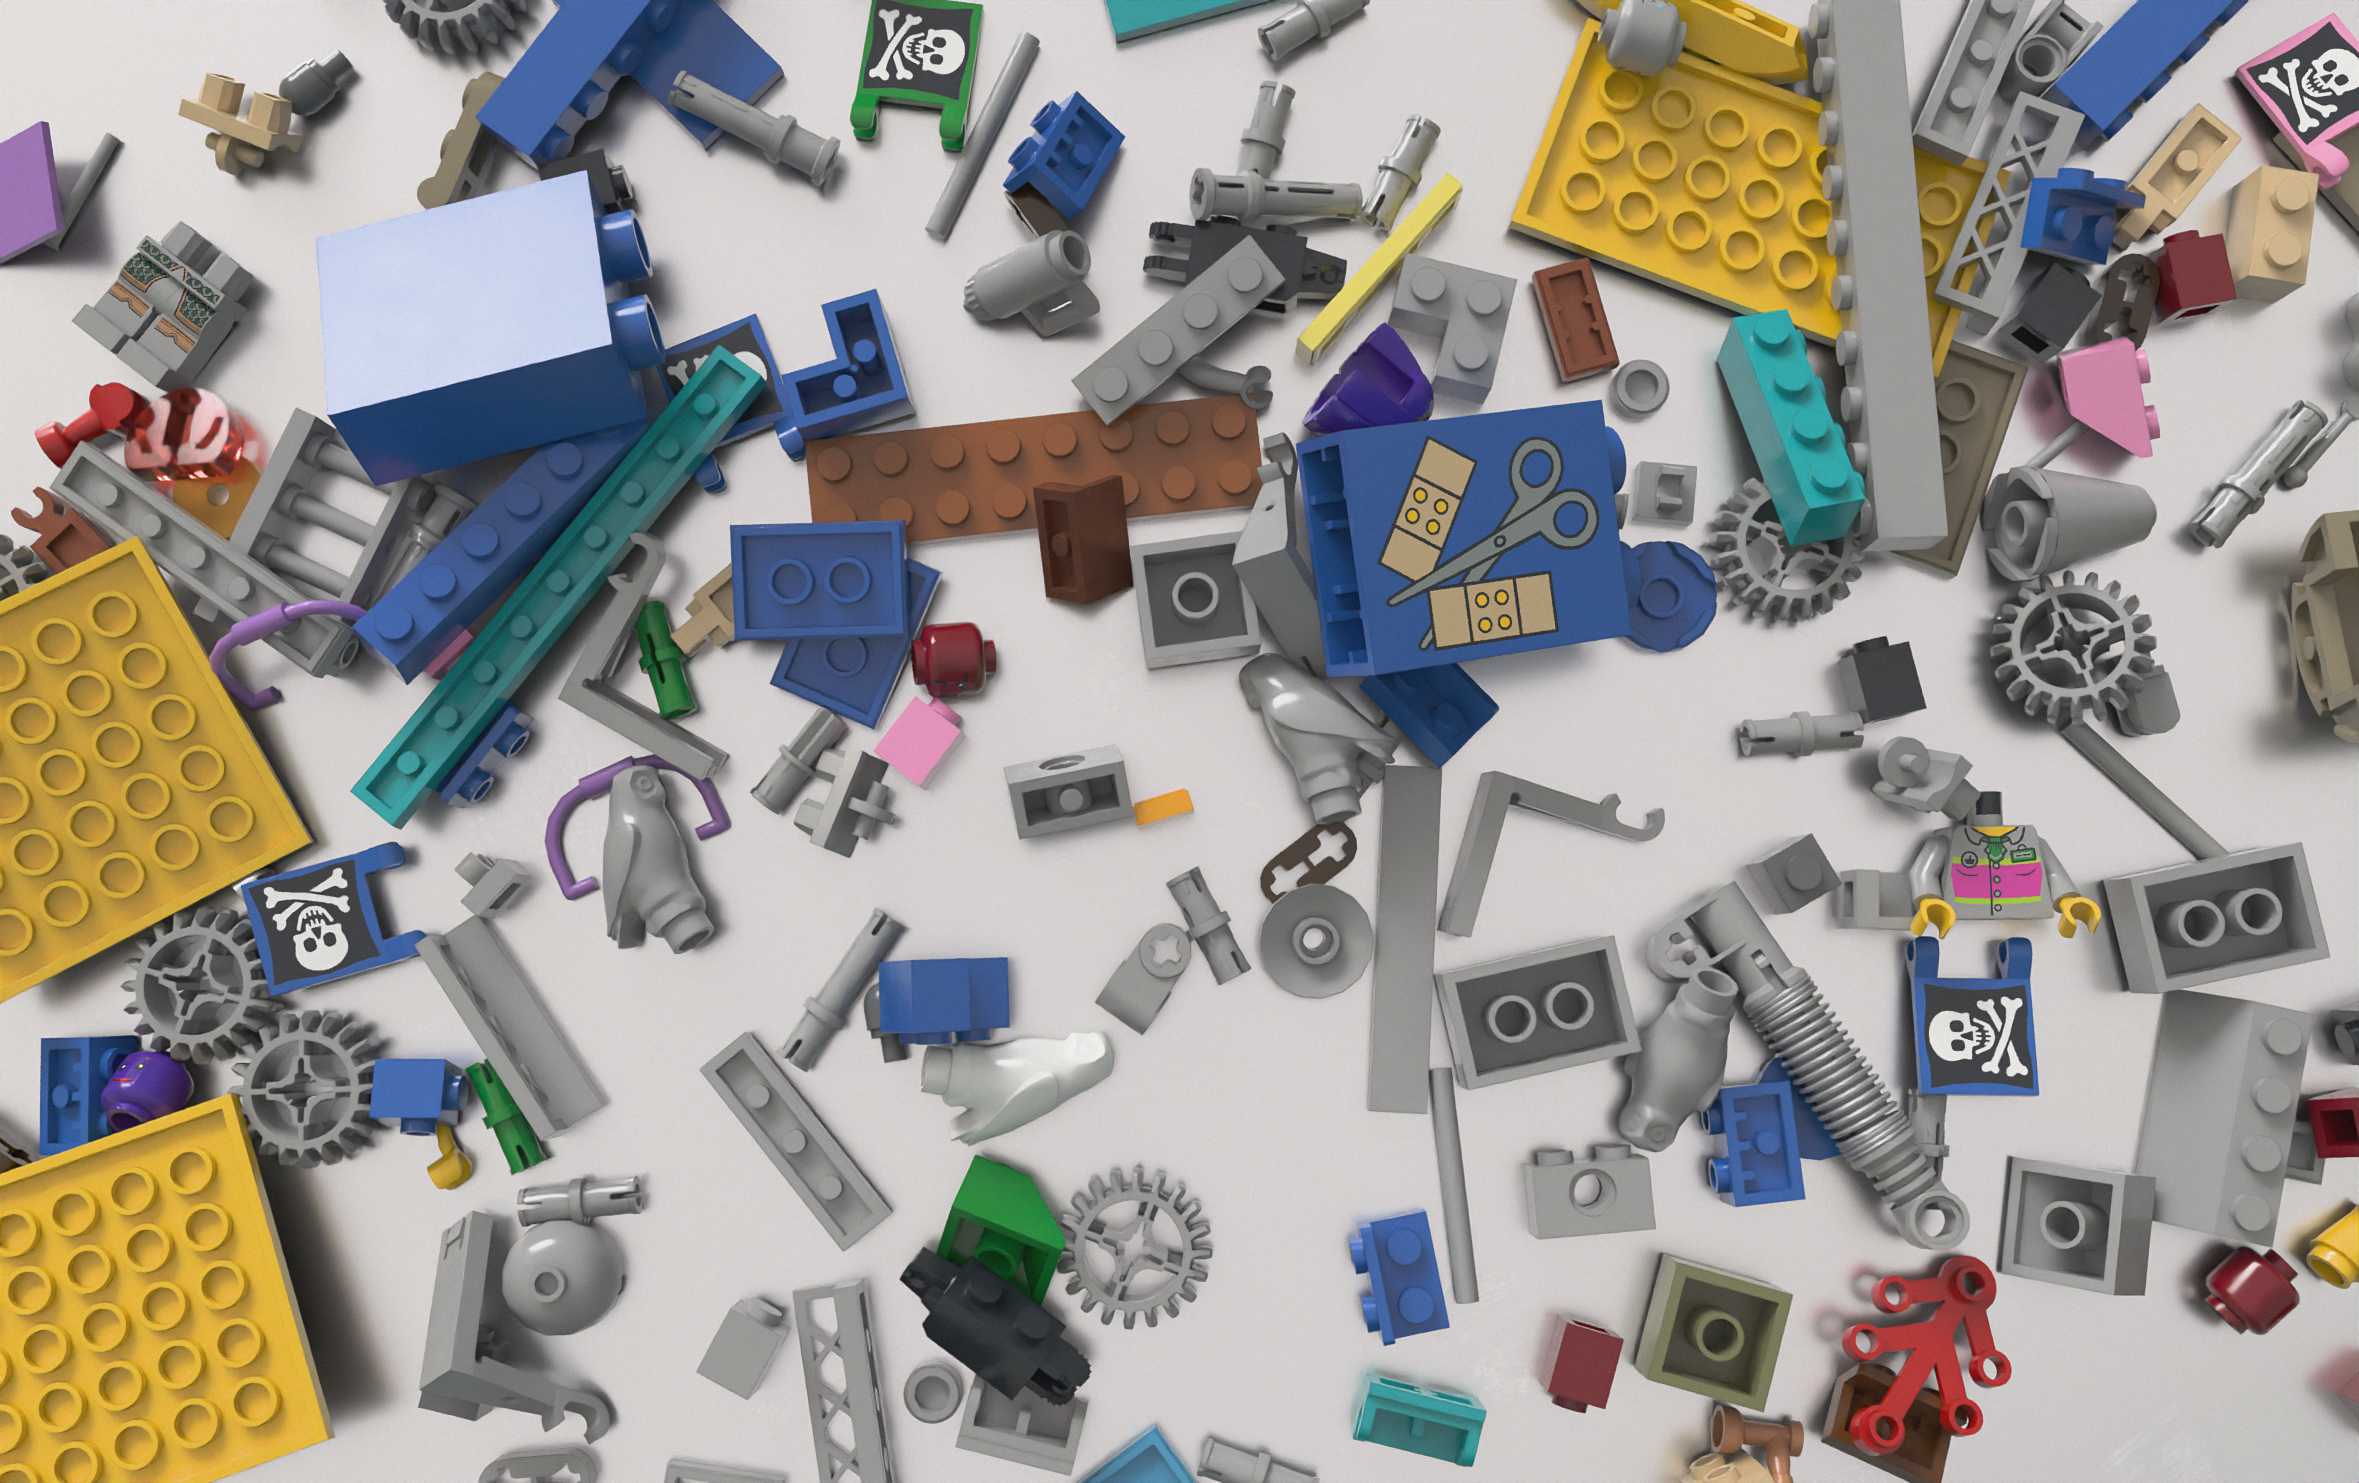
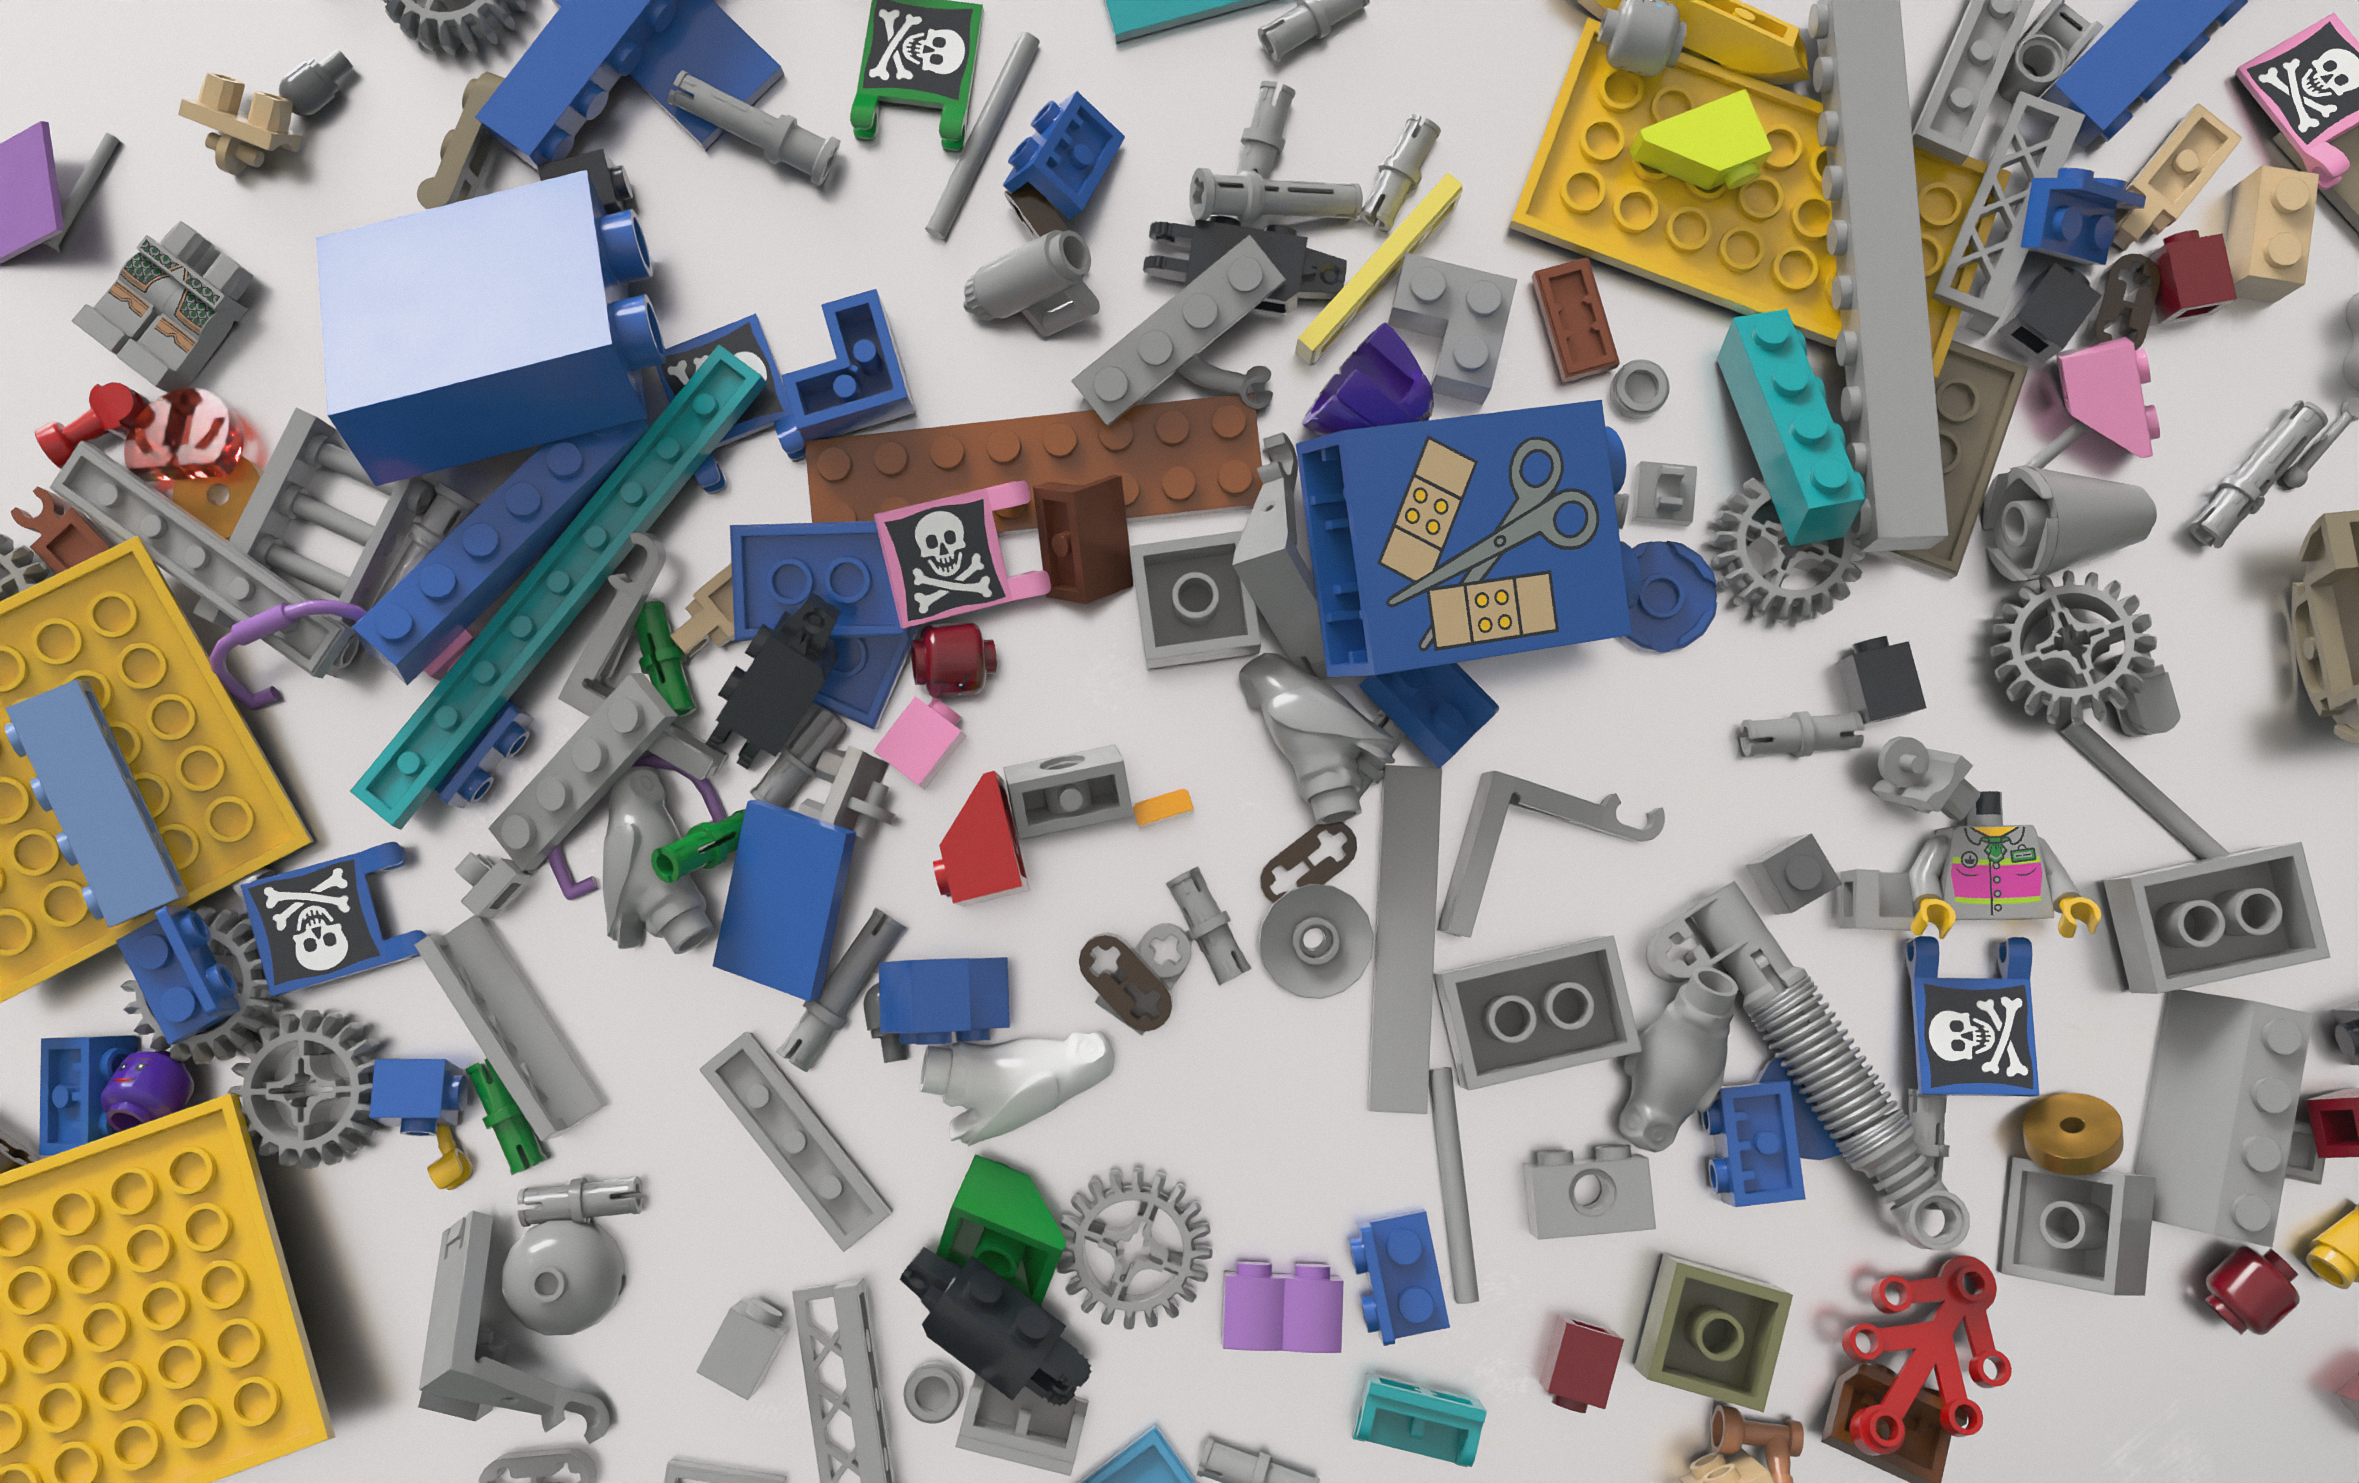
(95, 802): none -> medium blue brick
(179, 973): none -> blue bracket
(582, 771): none -> light grey plate
(683, 855): none -> green pin
(781, 680): none -> black hinge
(784, 899): none -> blue tile
(949, 558): none -> flag
(982, 848): none -> red slope
(1115, 991): none -> dark brown beam
(1282, 1309): none -> medium lavender brick
(1707, 144): none -> neon yellow slope
(2073, 1134): none -> pearl gold piece

